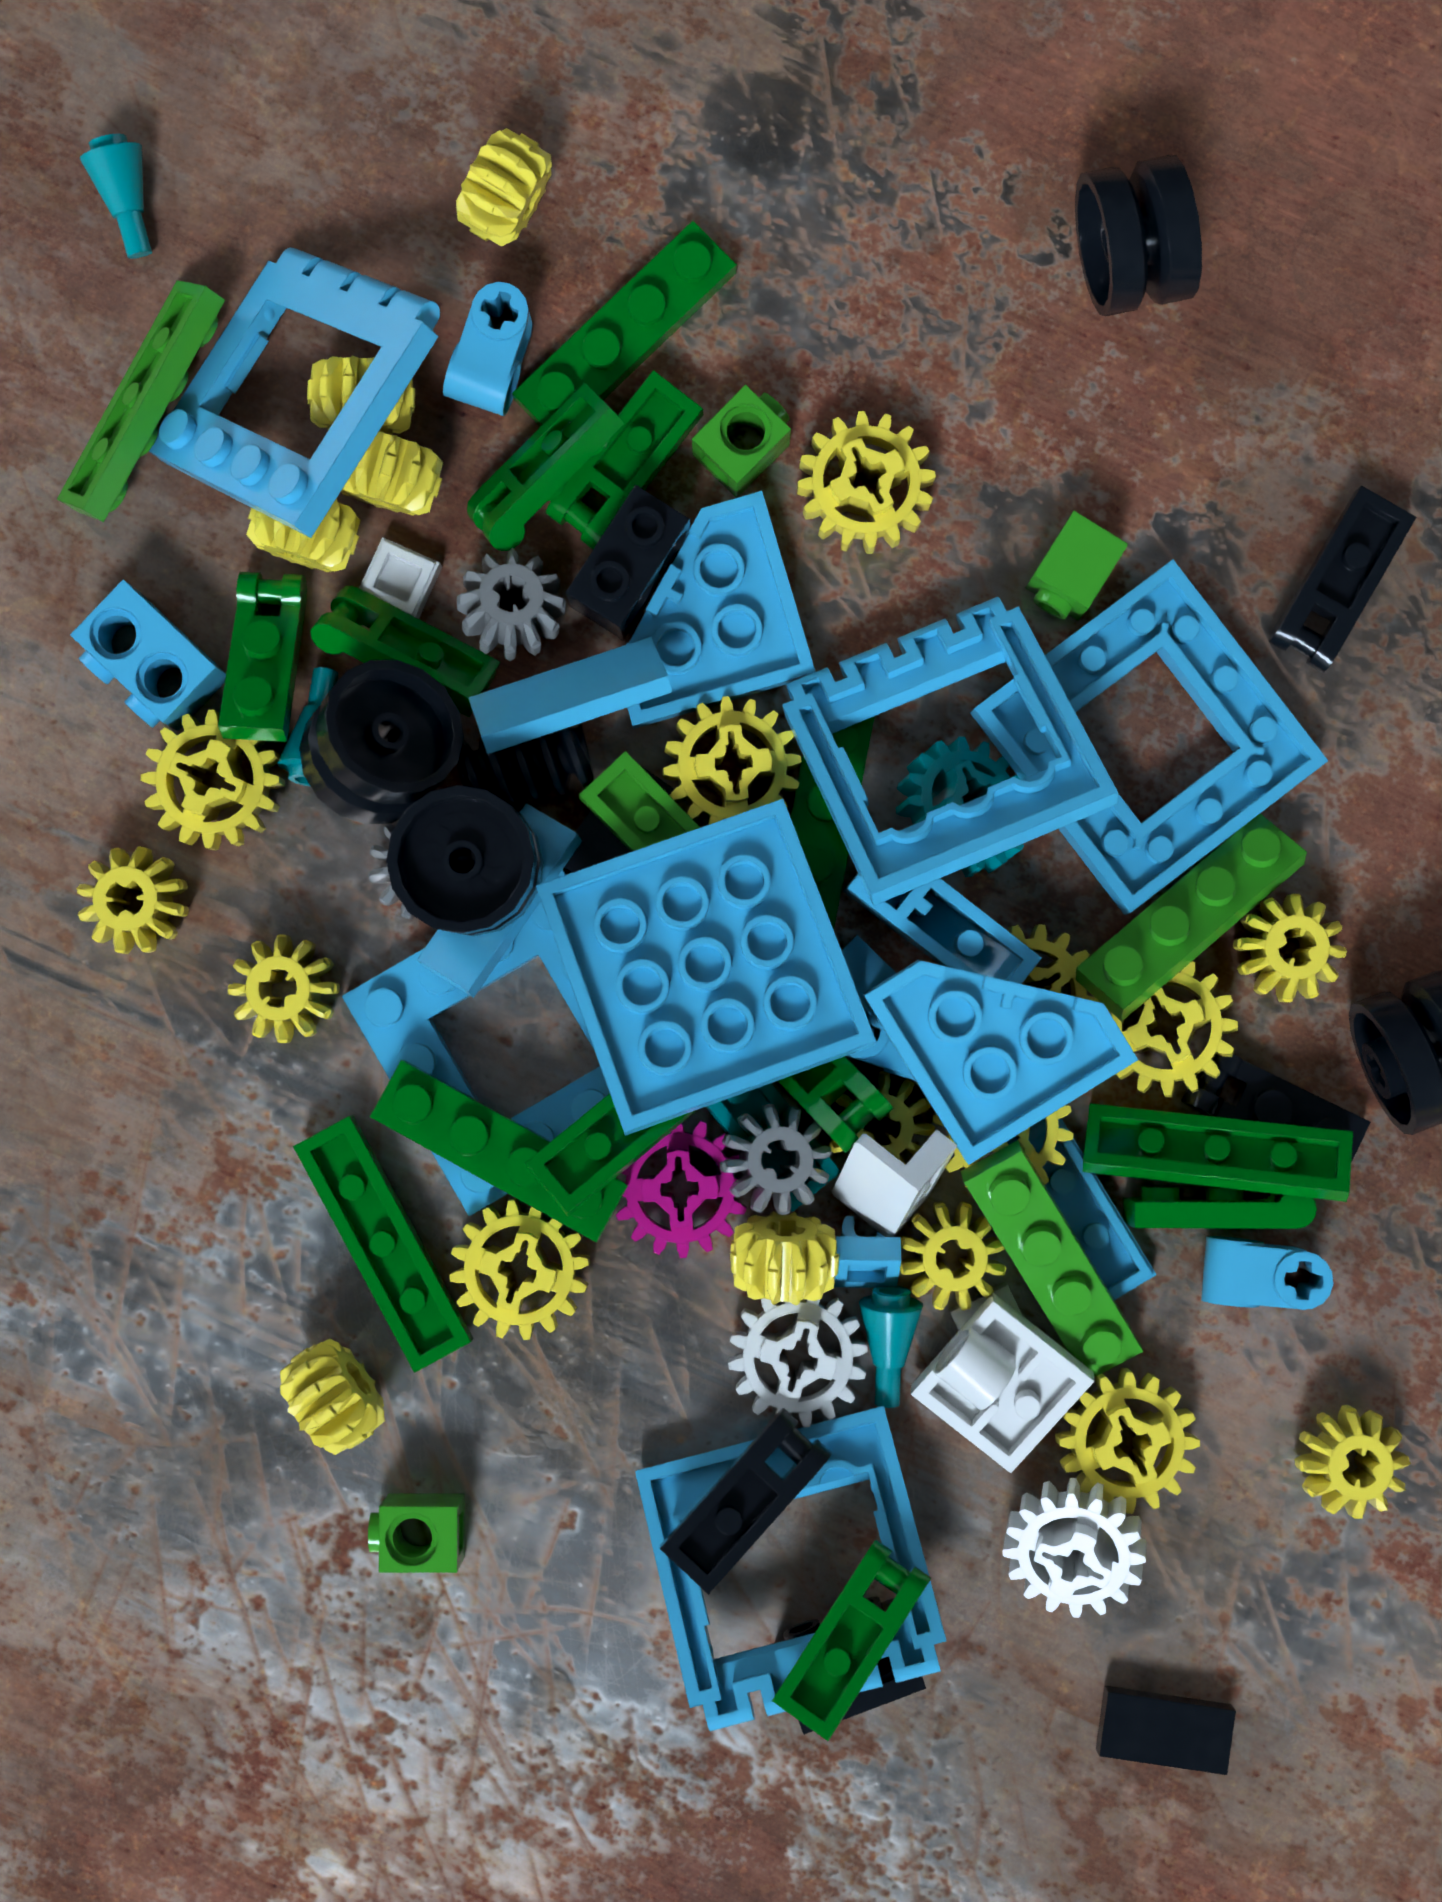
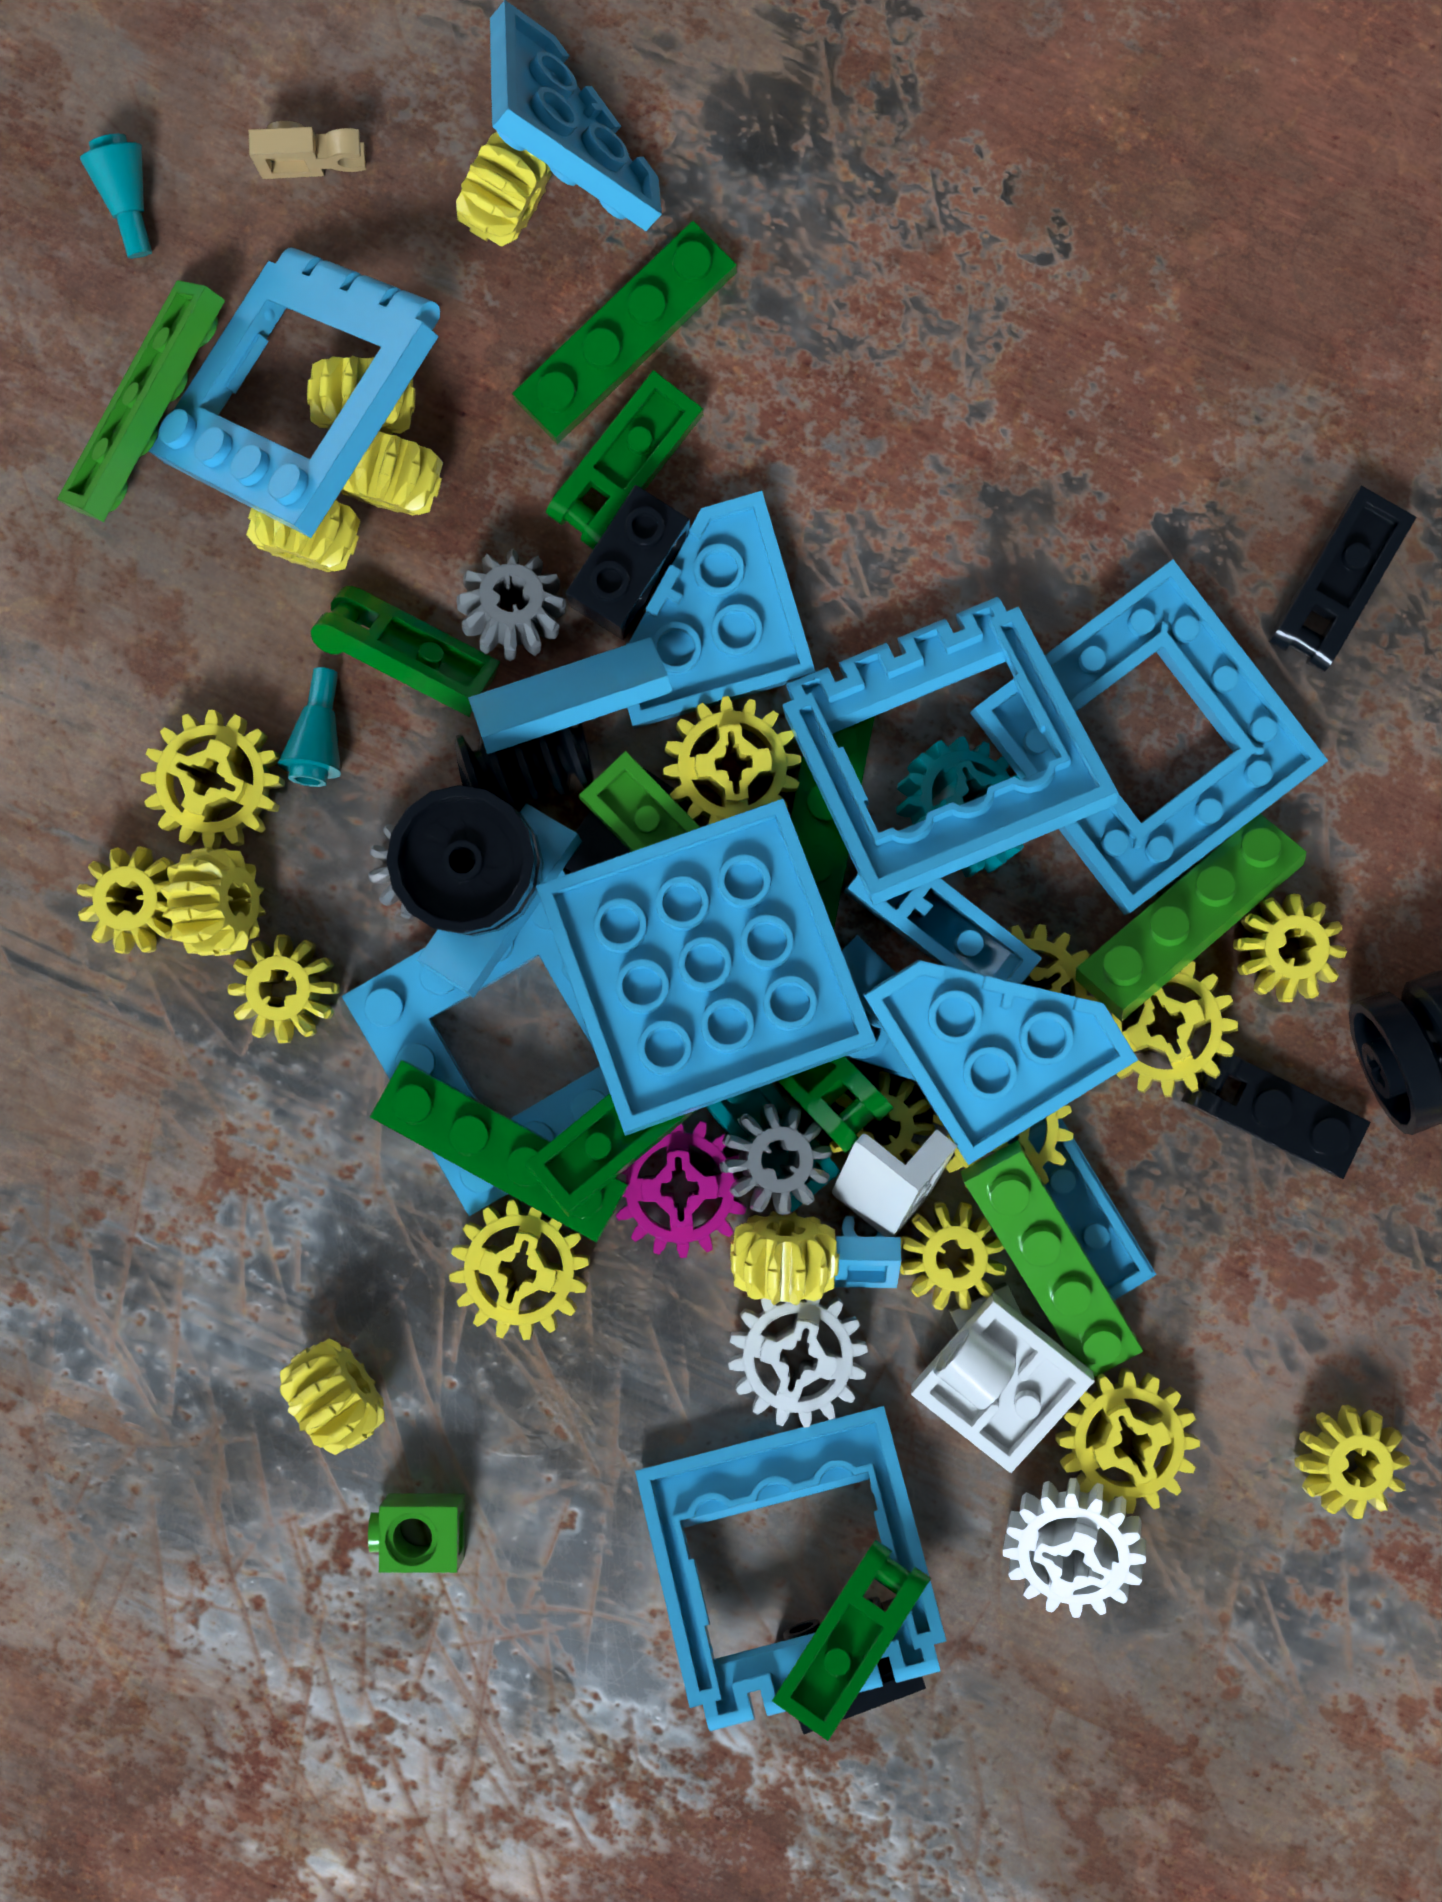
(156, 649): medium azure brick -> none
(213, 902): none -> light yellow gear
(263, 658): green plate -> none
(296, 151): none -> tan plate
(380, 741): black wheel -> none
(383, 1243): green plate -> none
(401, 577): white tile -> none
(487, 359): medium azure piece -> none
(542, 467): green plate -> none
(565, 127): none -> medium azure plate
(737, 467): bright green brick -> none
(743, 1503): black plate -> none
(889, 468): light yellow gear -> none
(890, 1325): teal cone -> none
(1075, 568): bright green brick -> none
(1138, 235): black wheel -> none
(1165, 1730): black tile -> none
(1218, 1152): green plate -> none
(1220, 1208): green plate -> none
(1253, 1275): medium azure piece -> none

